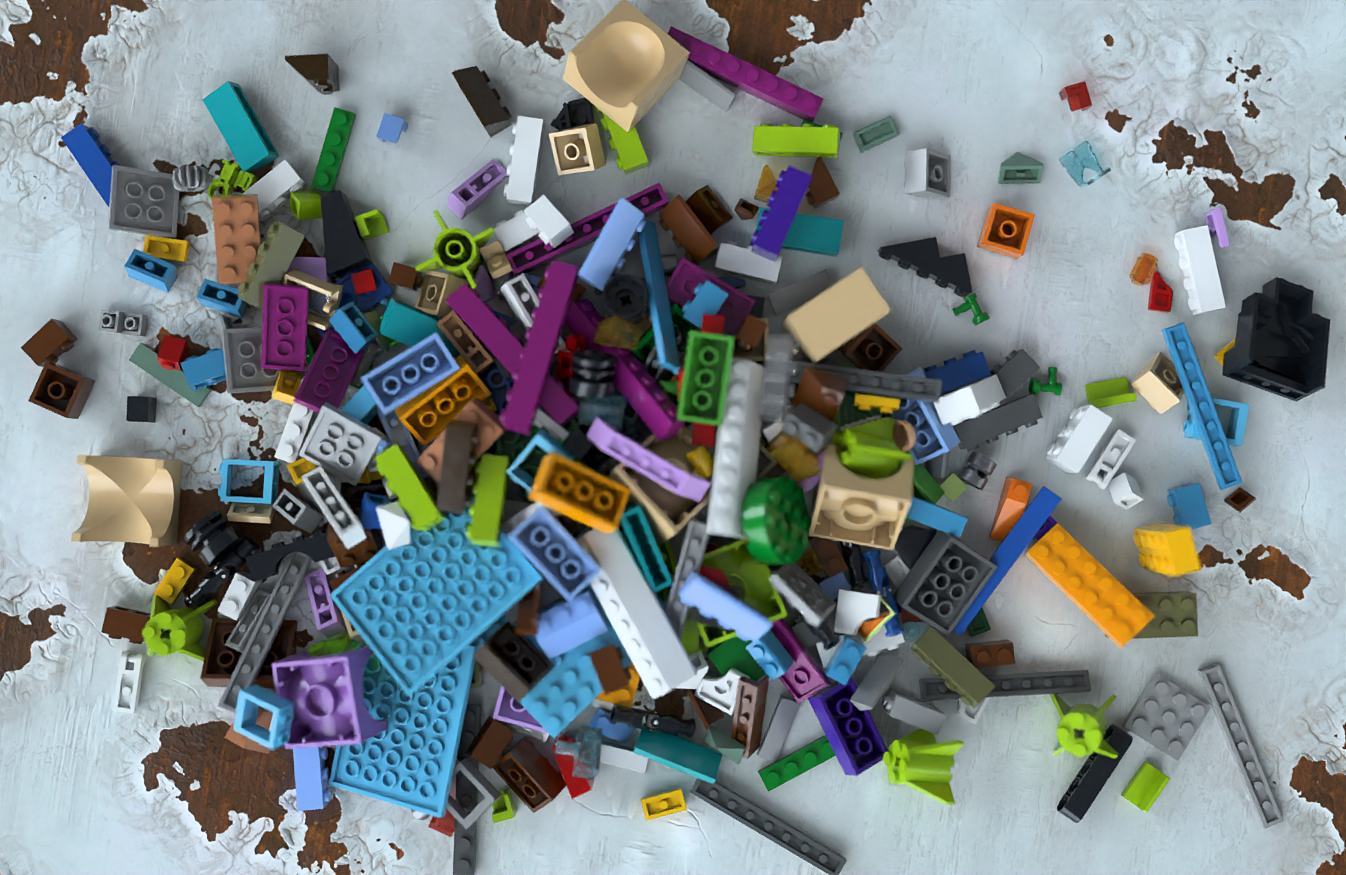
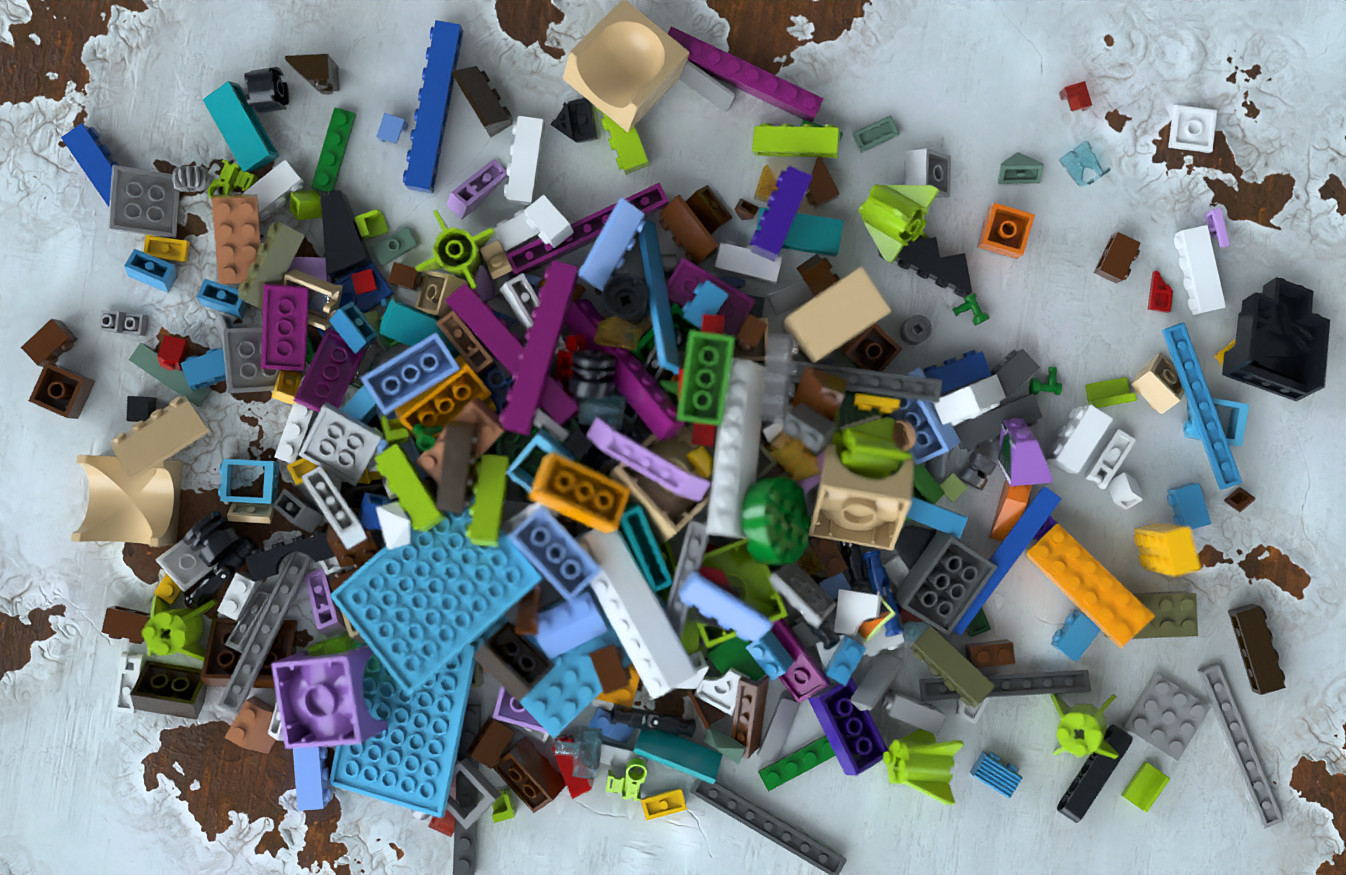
(158, 437): none -> tan slope
(169, 690): none -> dark brown slope
(184, 565): none -> white tile
(247, 712): medium azure window -> none
(266, 90): none -> black brick
(394, 246): none -> sand green plate
(394, 431): none -> lime panel
(425, 439): none -> green piece
(433, 107): none -> blue brick
(577, 149): tan slope -> none
(630, 783): none -> lime piece
(817, 274): none -> reddish brown brick
(896, 215): none -> lime brick
(915, 329): none -> flat silver wheel
(996, 774): none -> dark azure brick
(1021, 455): none -> medium lavender slope
(1075, 635): none -> dark azure brick
(1117, 258): none -> reddish brown brick
(1143, 269): clear orange brick -> none
(1192, 128): none -> white tile
(1257, 649): none -> dark brown brick

